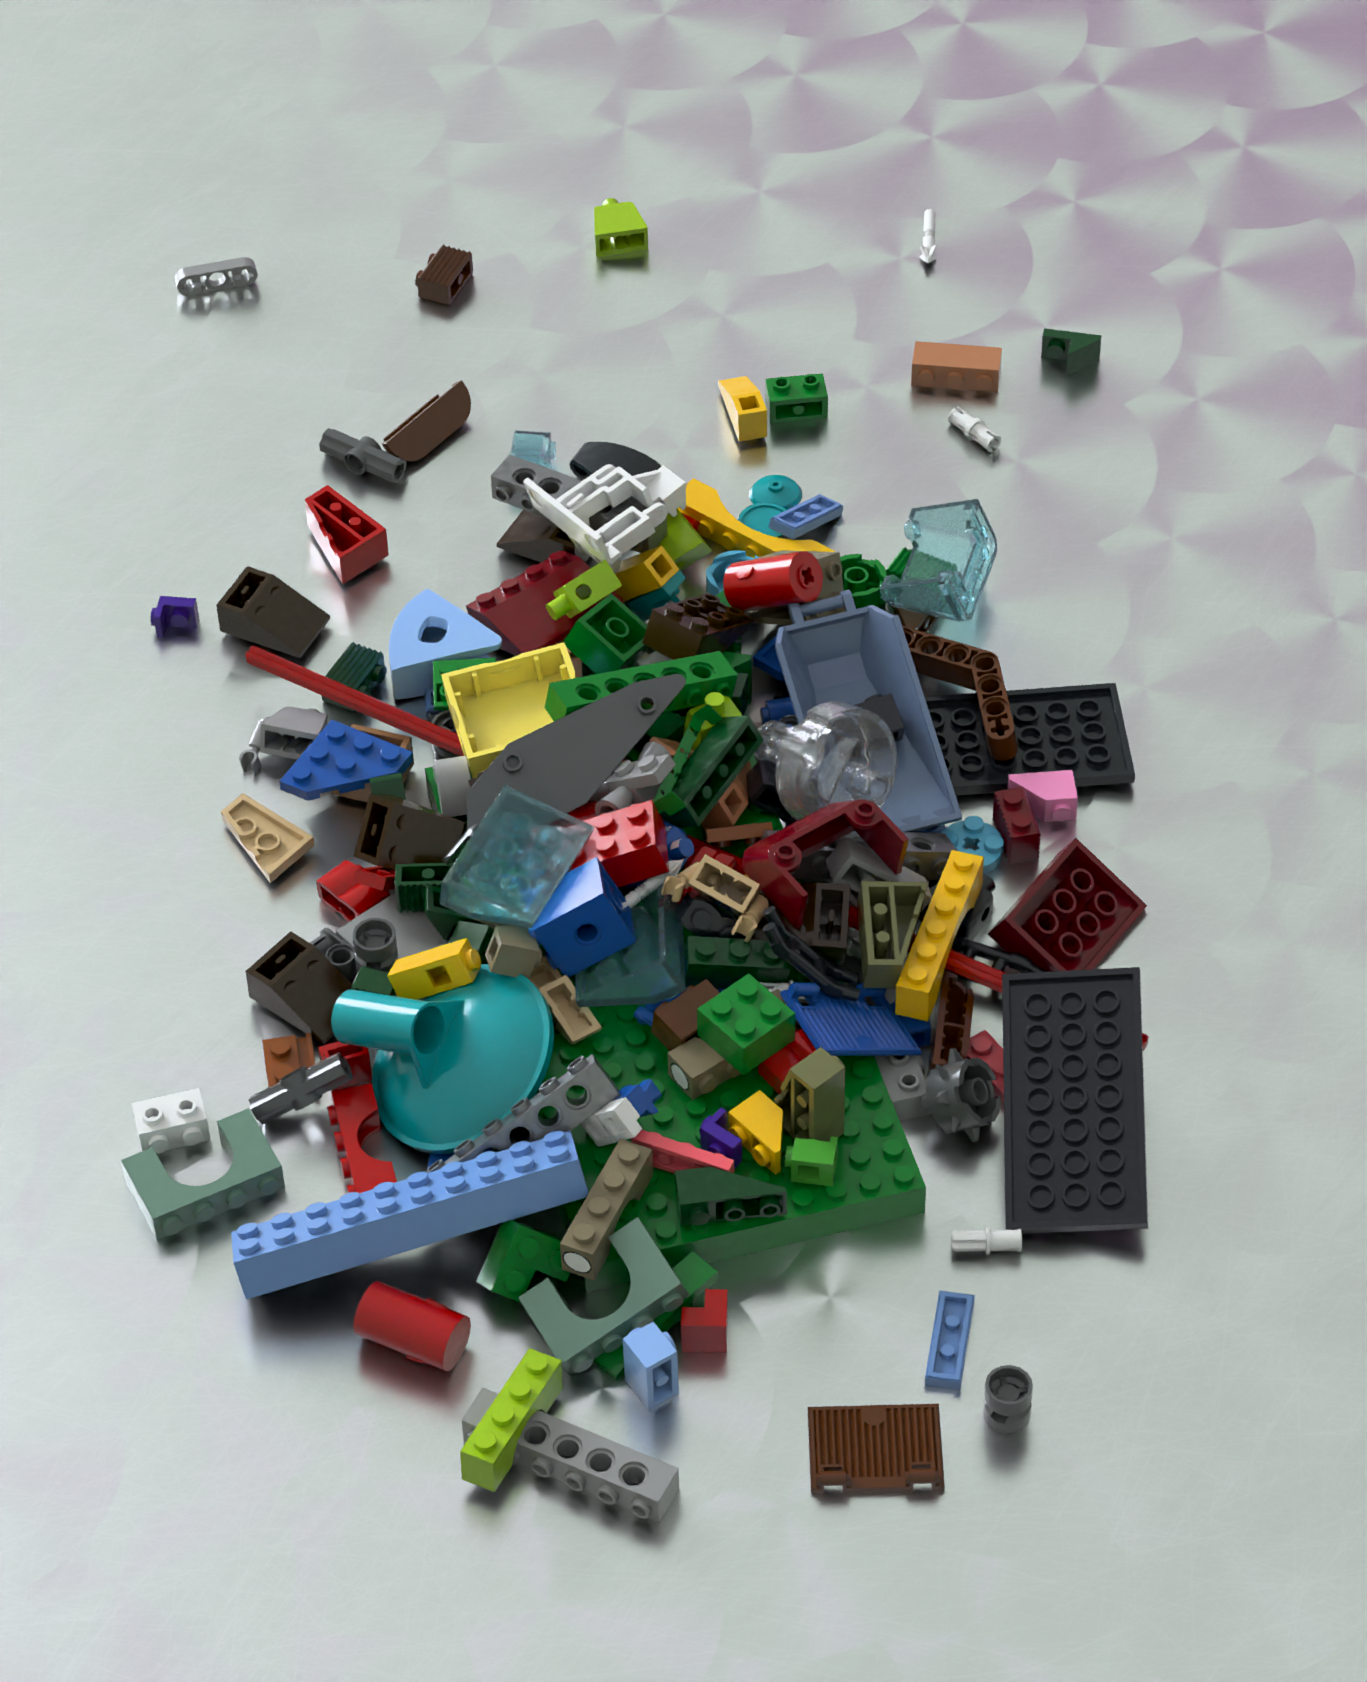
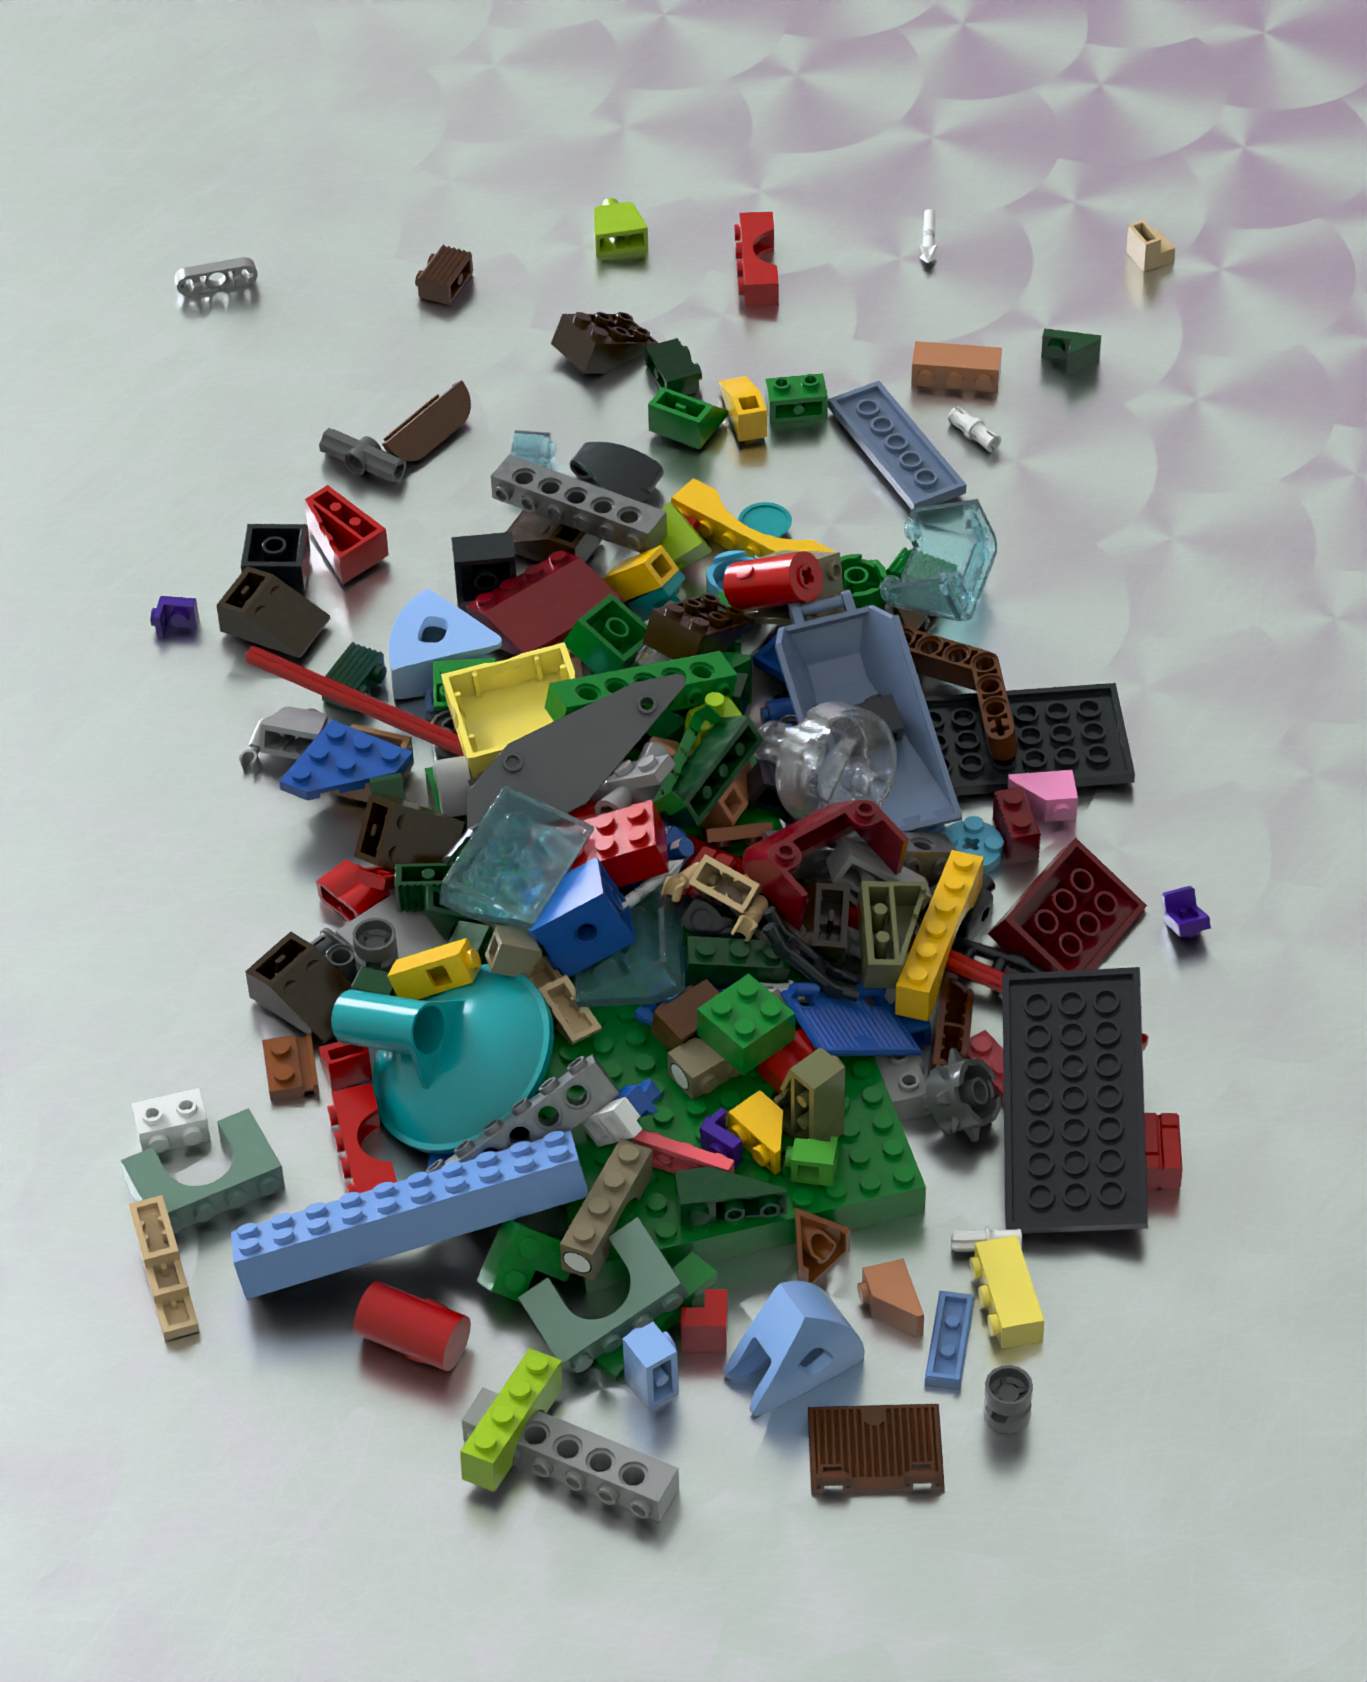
(163, 1267): none -> tan slope
(266, 836): tan wing -> none
(278, 551): none -> black brick
(300, 1088): dark grey piece -> none
(482, 564): none -> black brick
(588, 586): lime torso -> none
(600, 340): none -> dark brown slope
(657, 490): white container -> none
(672, 366): none -> dark green brick
(683, 417): none -> green slope
(759, 278): none -> red arch
(776, 490): teal piece -> none
(801, 1339): none -> light blue piece
(806, 516): medium blue tile -> none
(818, 1245): none -> dark orange slope
(892, 1296): none -> nougat slope
(896, 446): none -> sand blue plate
(1007, 1292): none -> light yellow brick
(1148, 246): none -> tan piece
(1163, 1151): none -> red brick
(1183, 913): none -> dark purple bracket

